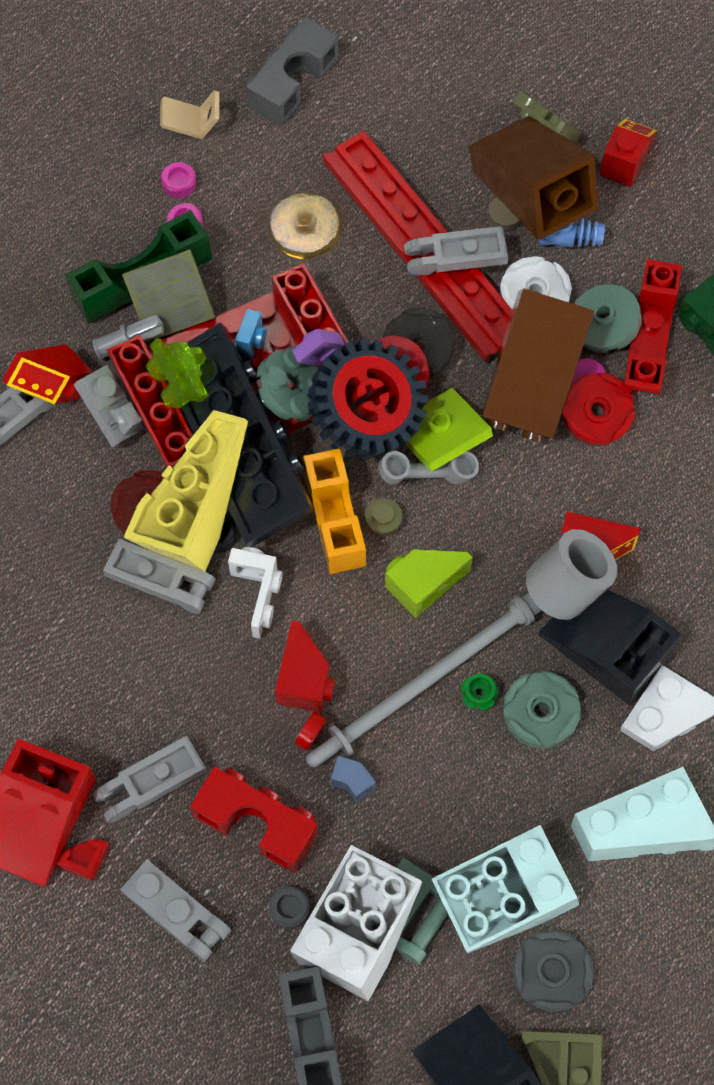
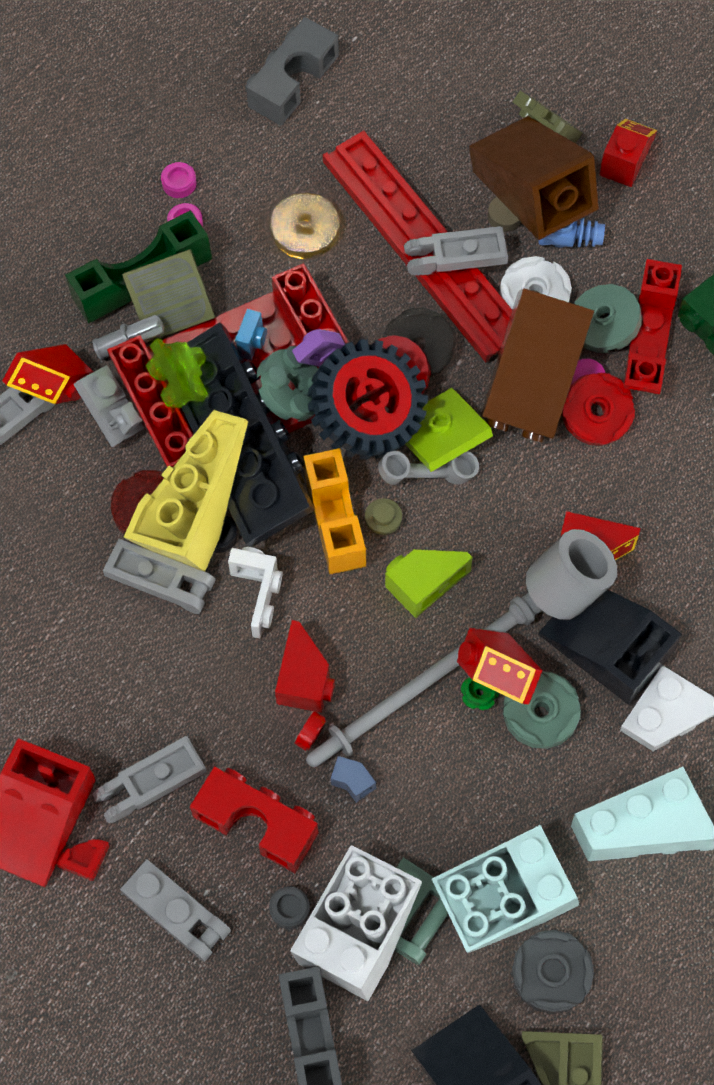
(188, 118): tan bracket -> none
(499, 664): none -> red slope

